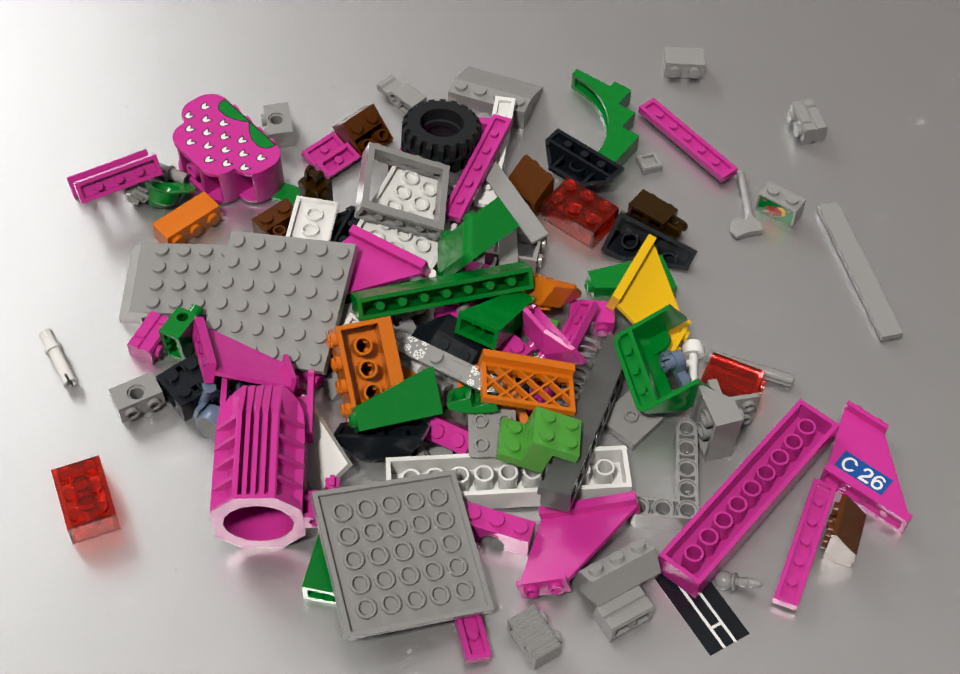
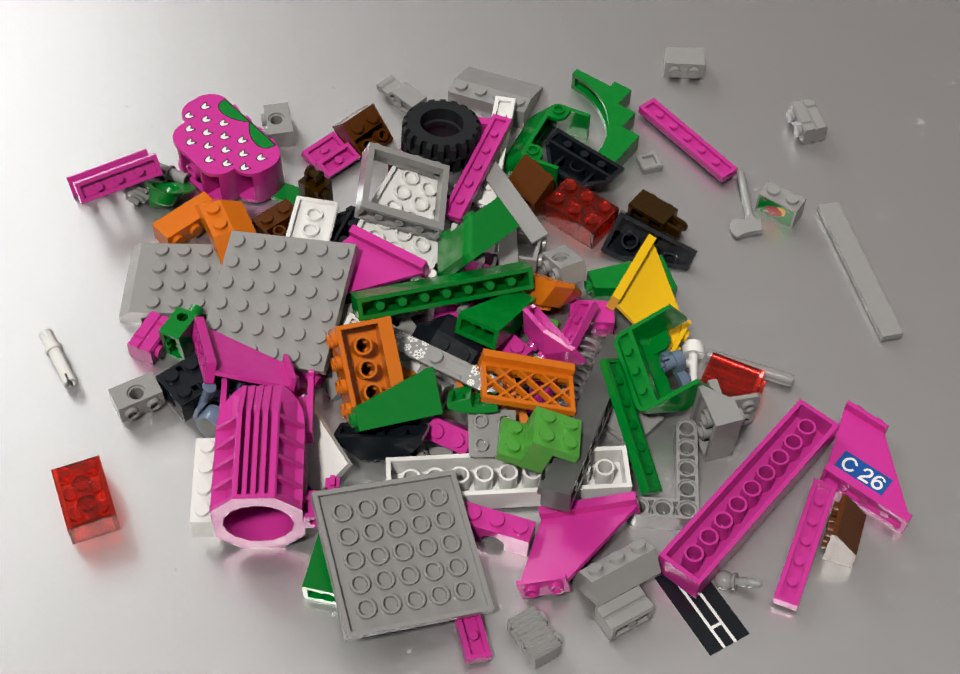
(200, 517): none -> white arch
(220, 219): none -> orange wedge
(527, 142): none -> green windscreen
(564, 265): none -> light grey brick
(630, 426): none -> green tile

